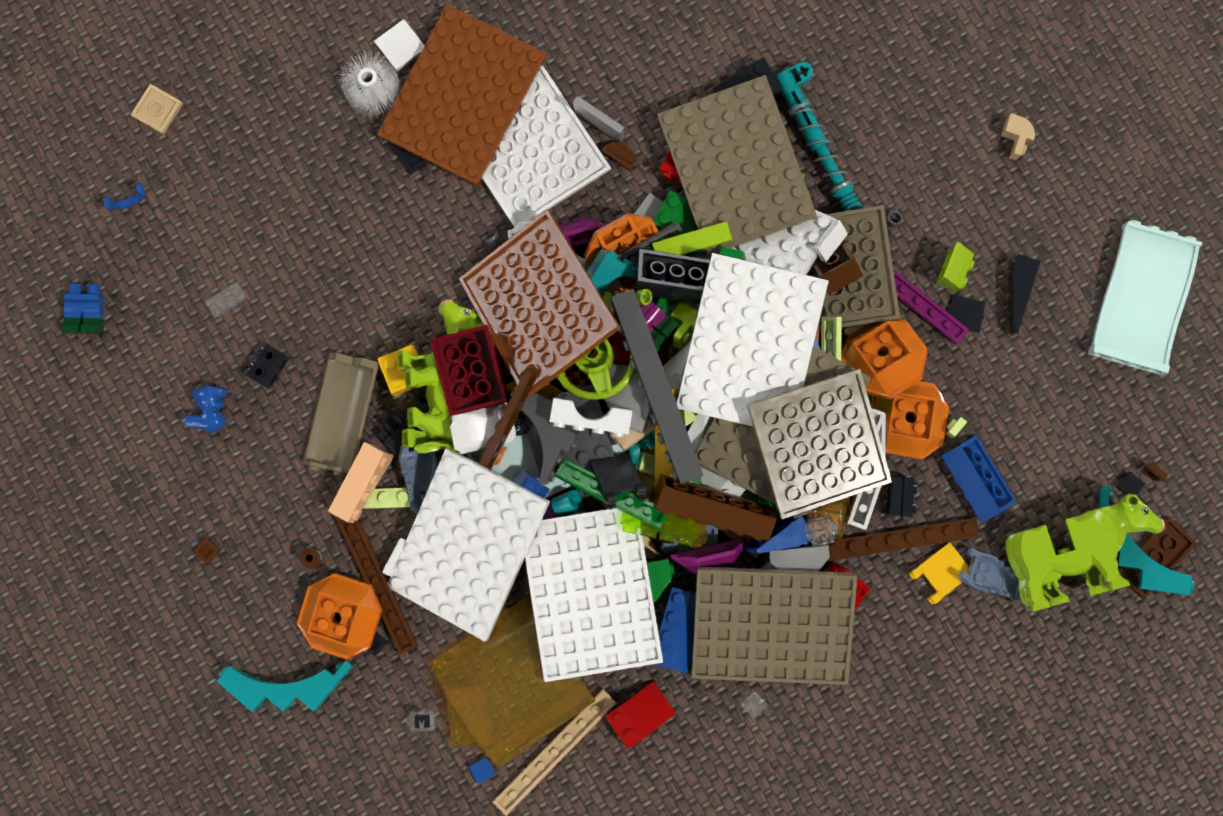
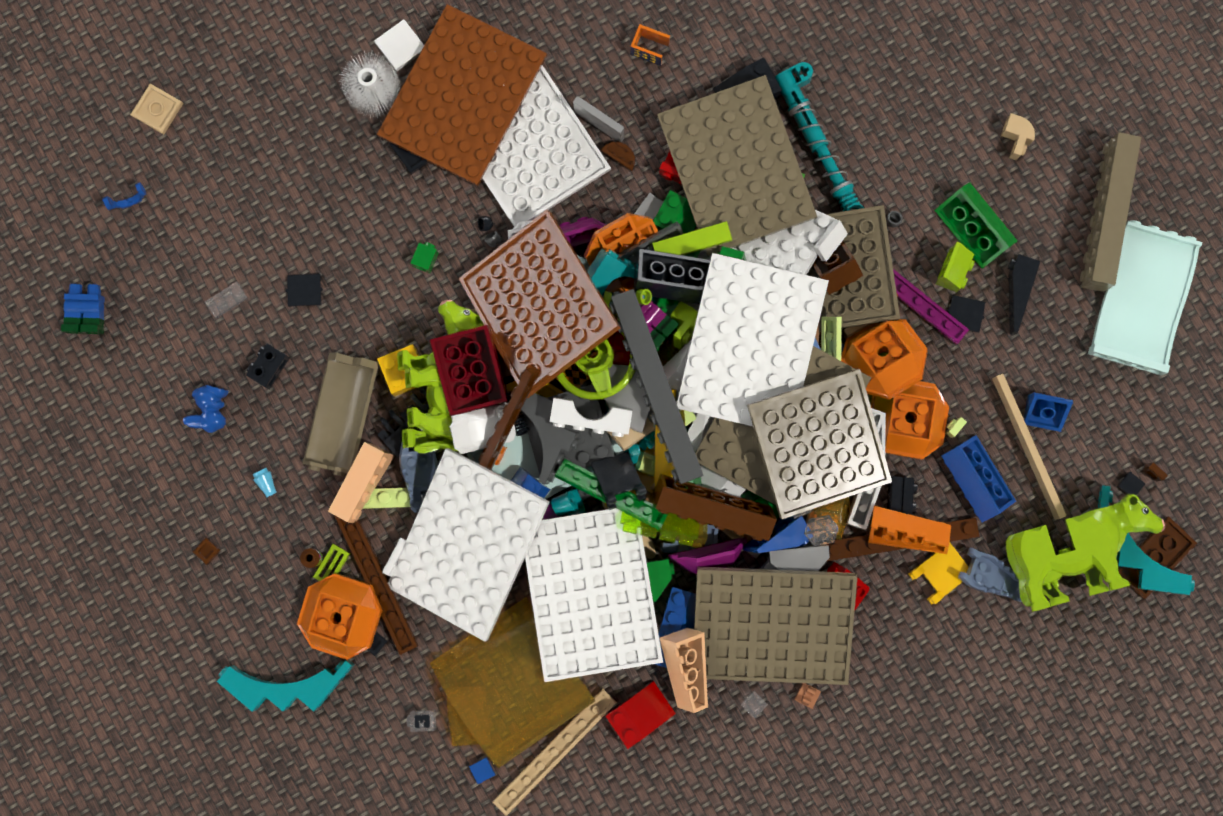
(265, 482): none -> medium azure cone
(304, 290): none -> black piece
(340, 551): none -> lime tile
(424, 257): none -> green brick
(485, 223): none -> black hinge
(653, 35): none -> orange piece
(687, 668): none -> light nougat wedge
(807, 695): none -> nougat tile
(908, 531): none -> orange wedge
(976, 225): none -> green slope
(1029, 447): none -> tan tile
(1046, 411): none -> blue slope
(1110, 212): none -> dark tan brick

